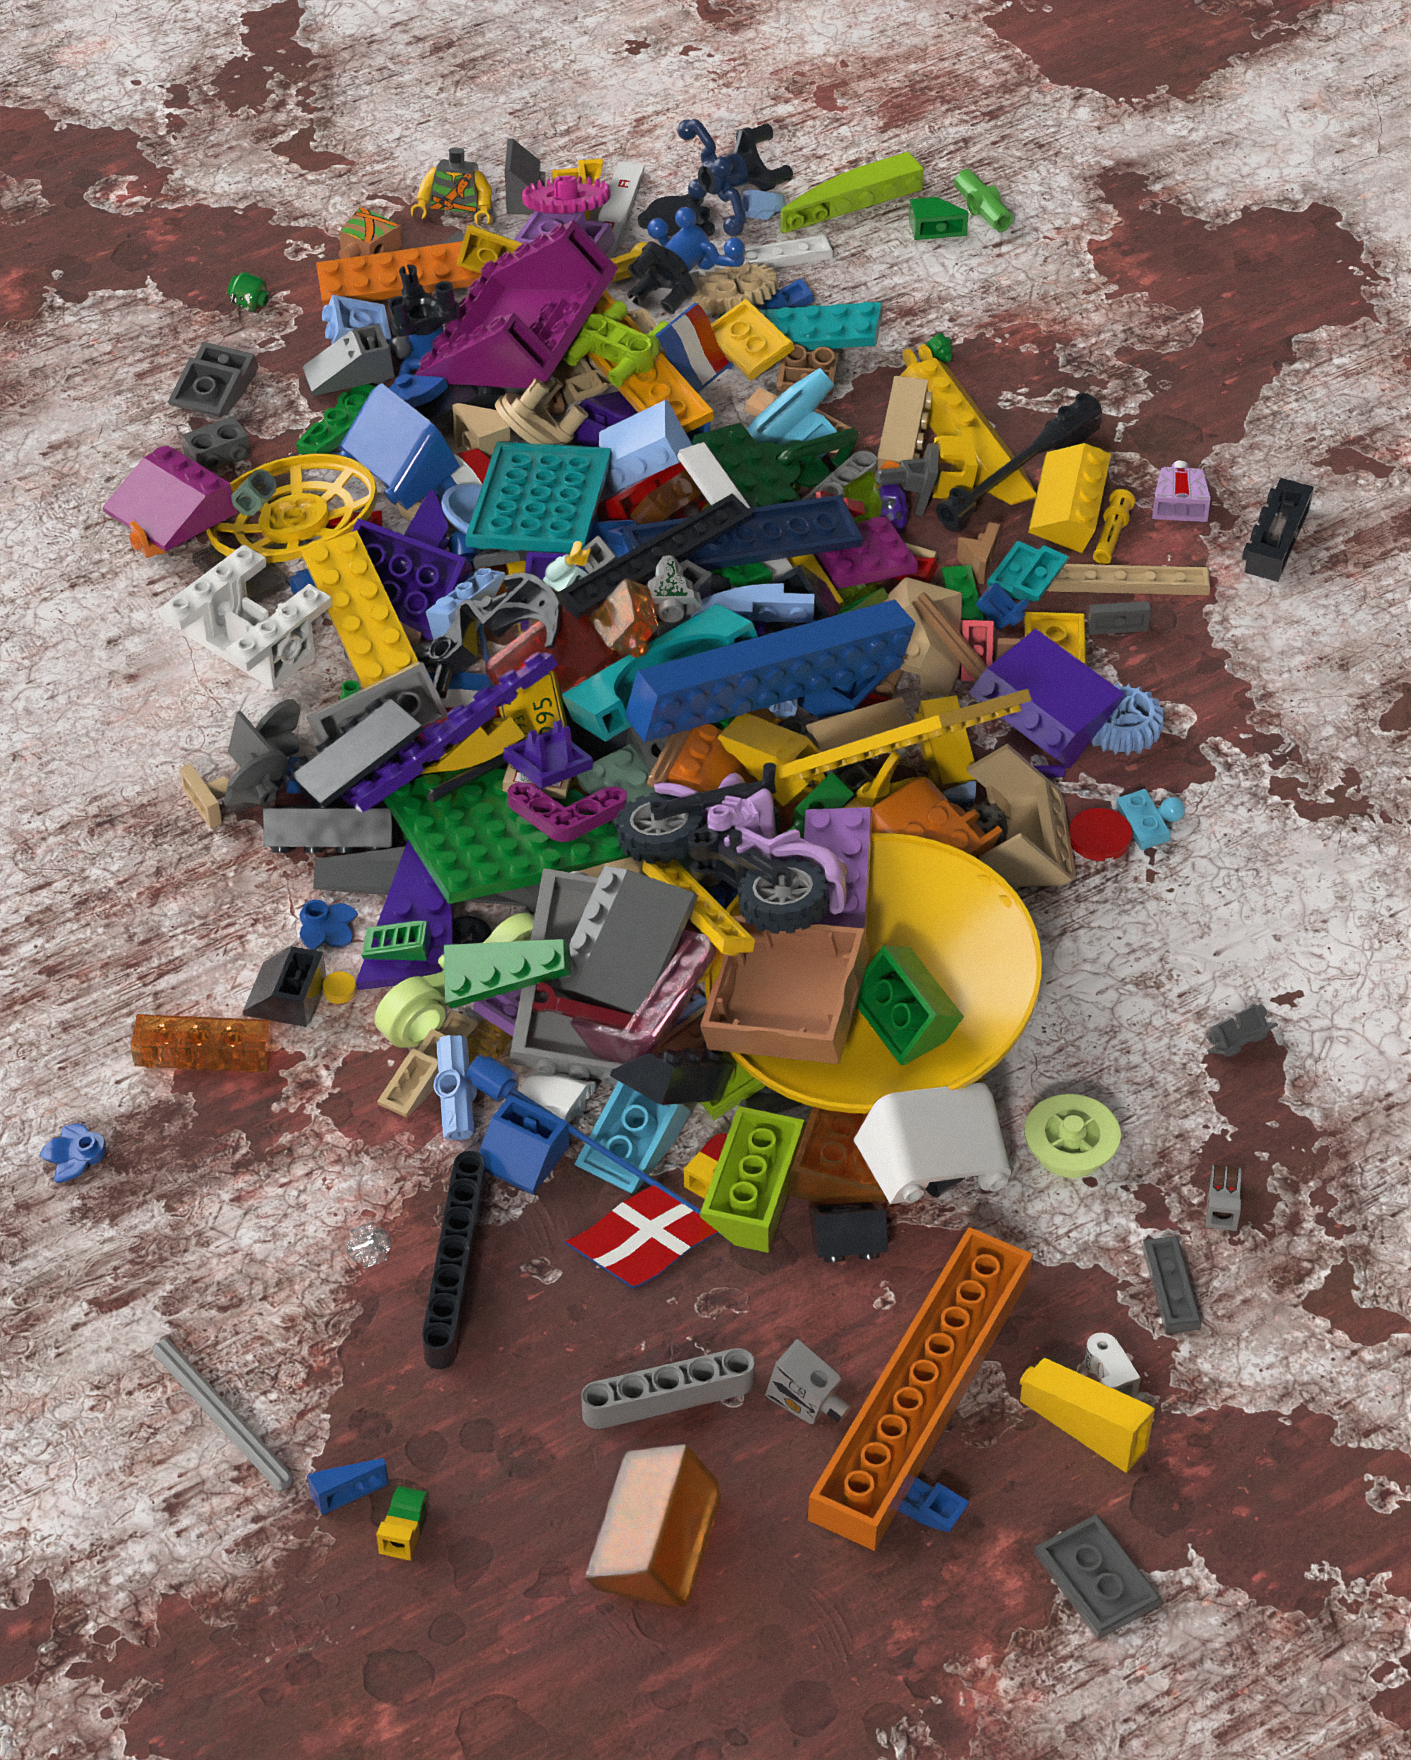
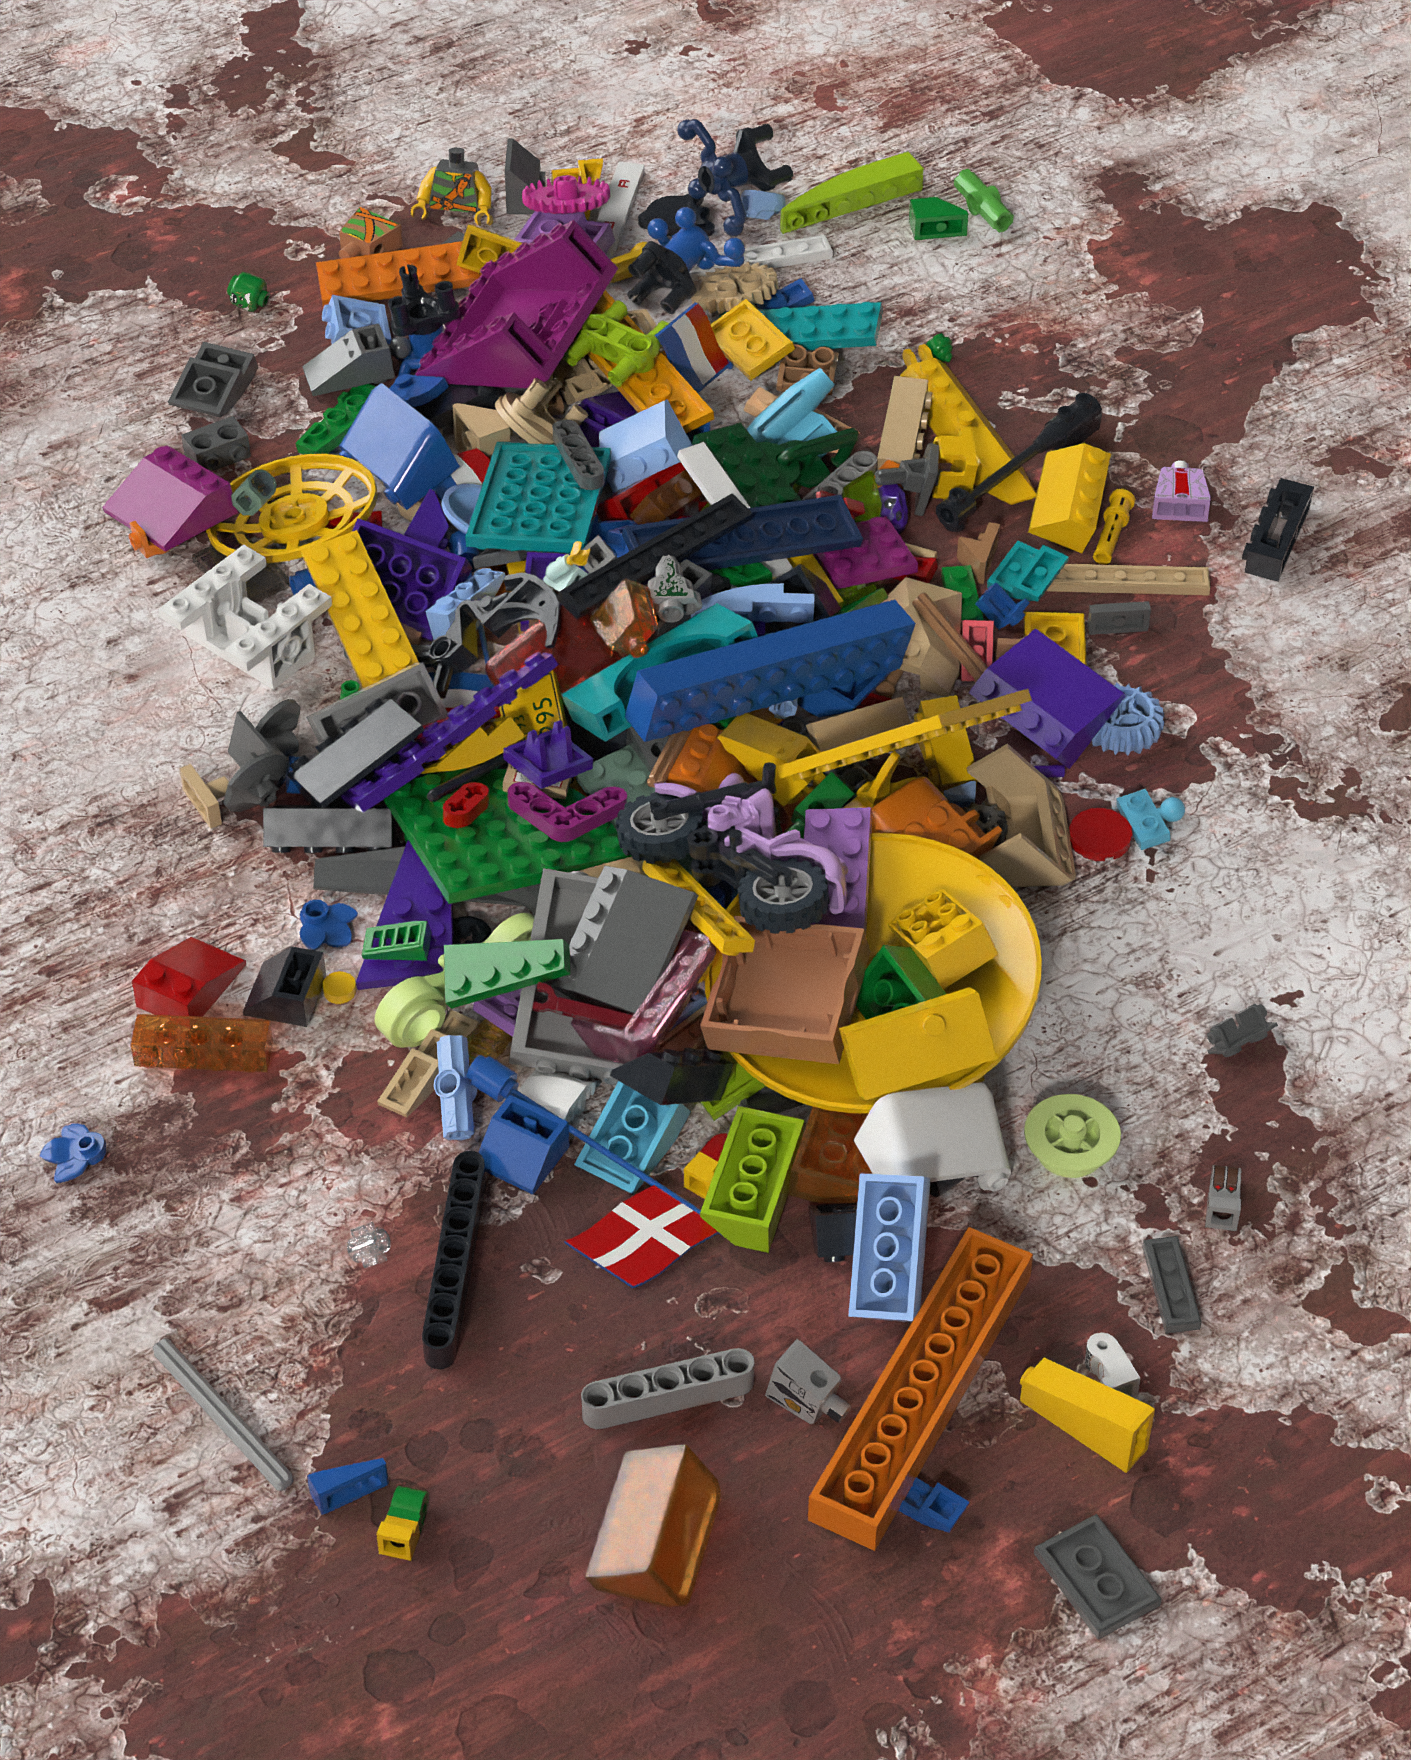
(185, 979): none -> red slope
(465, 805): none -> red beam
(578, 454): none -> dark grey beam
(889, 1247): none -> light blue brick
(917, 1043): none -> yellow brick
(944, 937): none -> yellow slope

